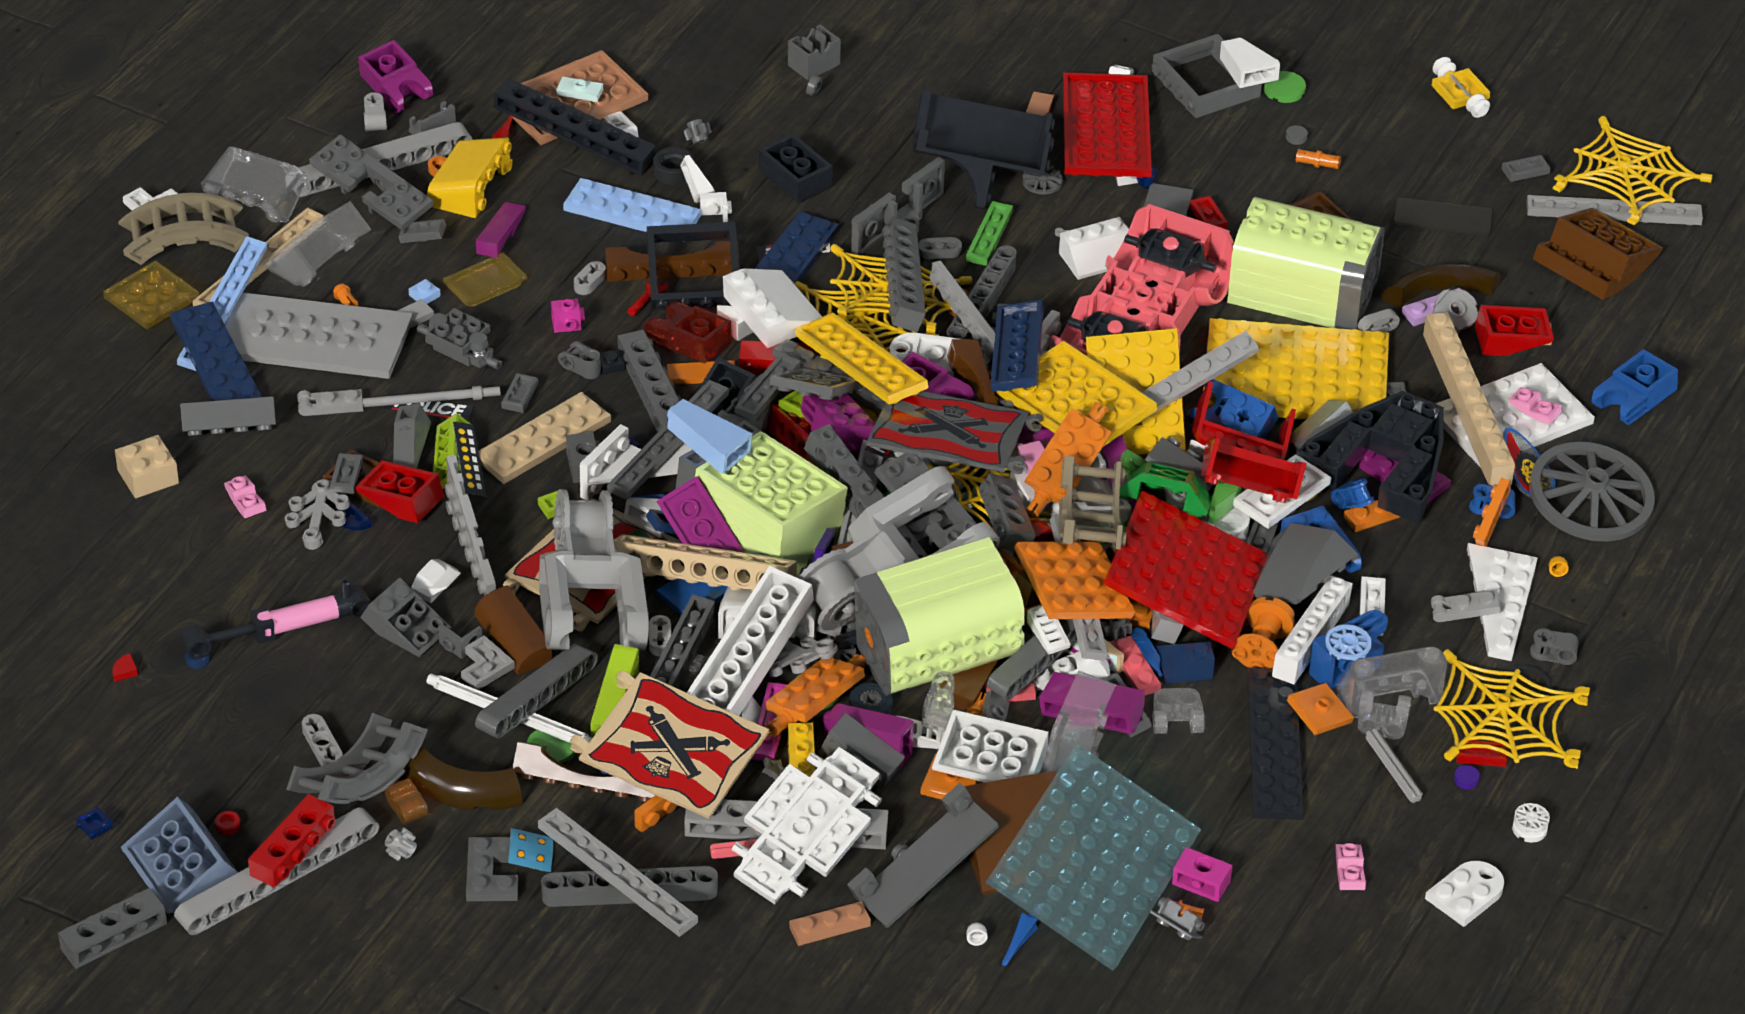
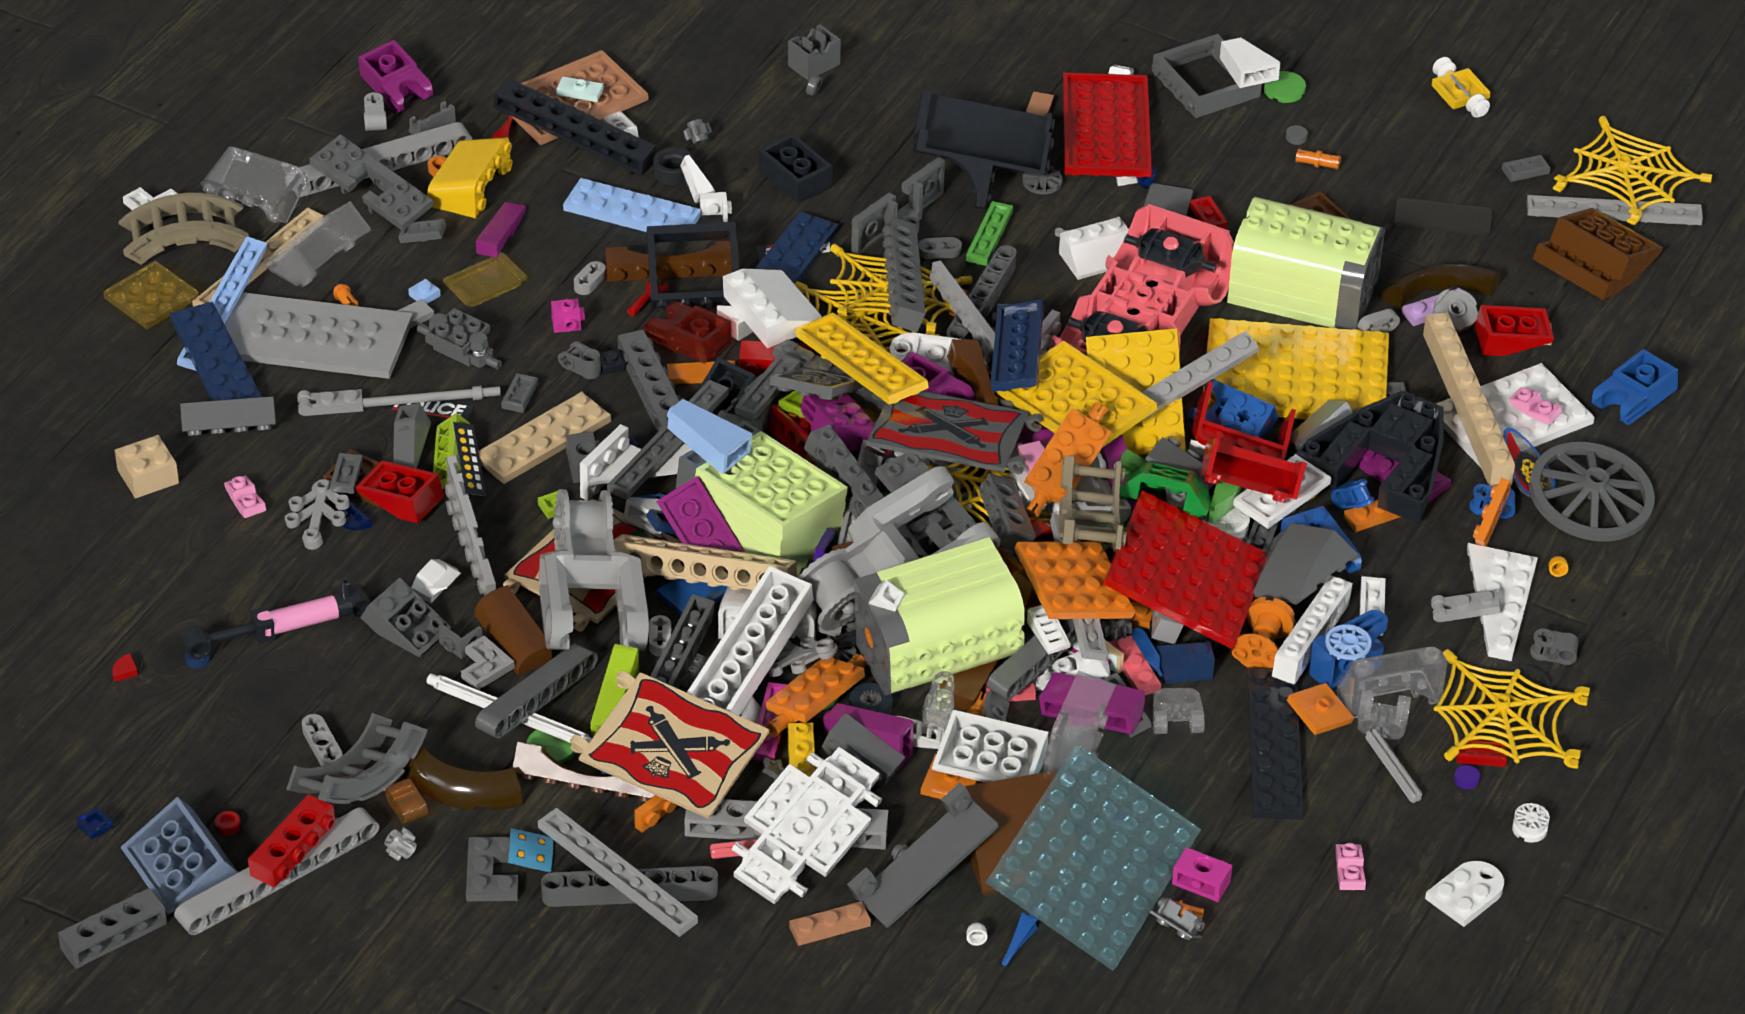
(886, 596): none -> white slope

